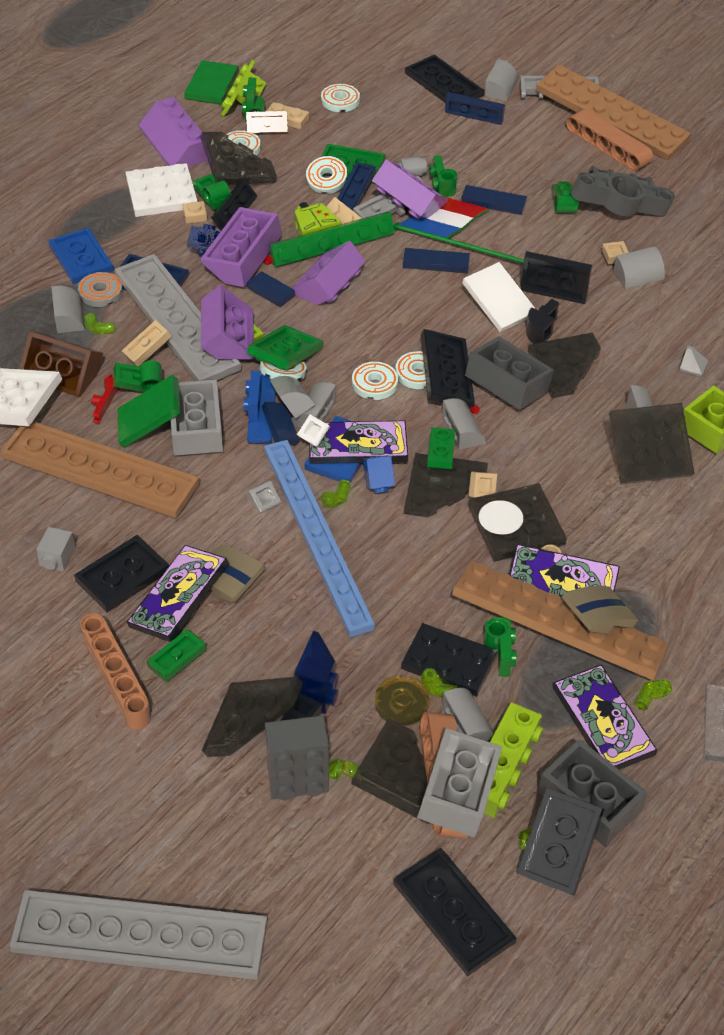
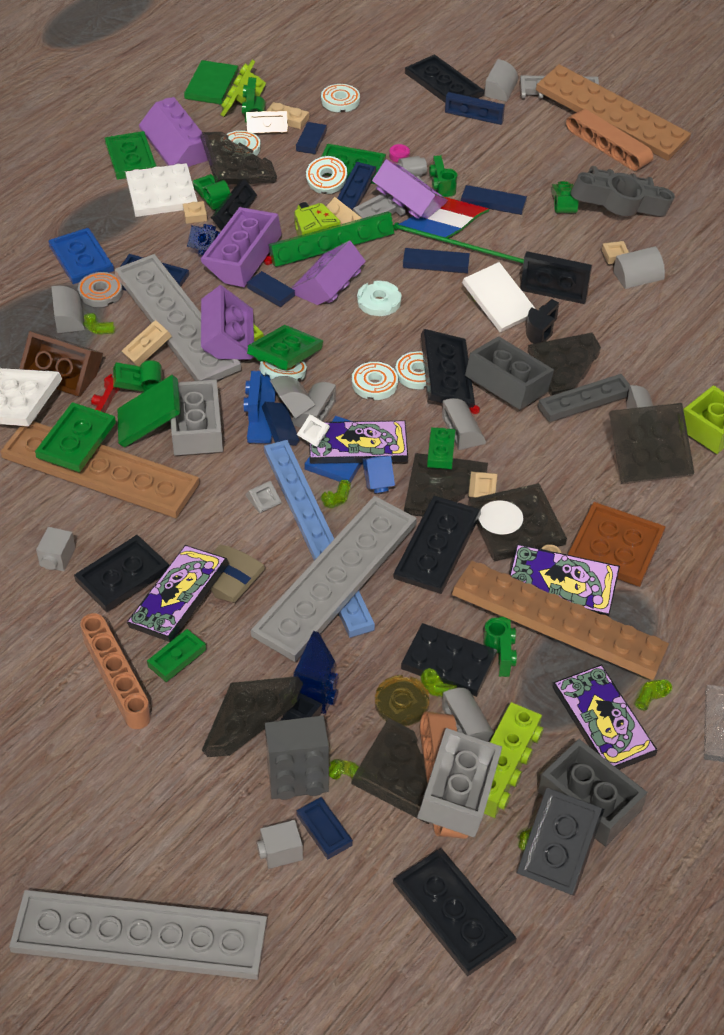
(75, 437): none -> green plate
(129, 153): none -> green tile
(280, 844): none -> light grey brick
(311, 138): none -> dark blue tile
(324, 828): none -> dark blue tile
(333, 578): none -> light grey plate
(379, 307): none -> light aqua tile
(398, 151): none -> dark pink tile
(437, 544): none -> black tile
(584, 397): none -> dark grey plate
(599, 608): dark tan slope -> none
(618, 540): none -> dark orange plate
(693, 362): light grey slope -> none

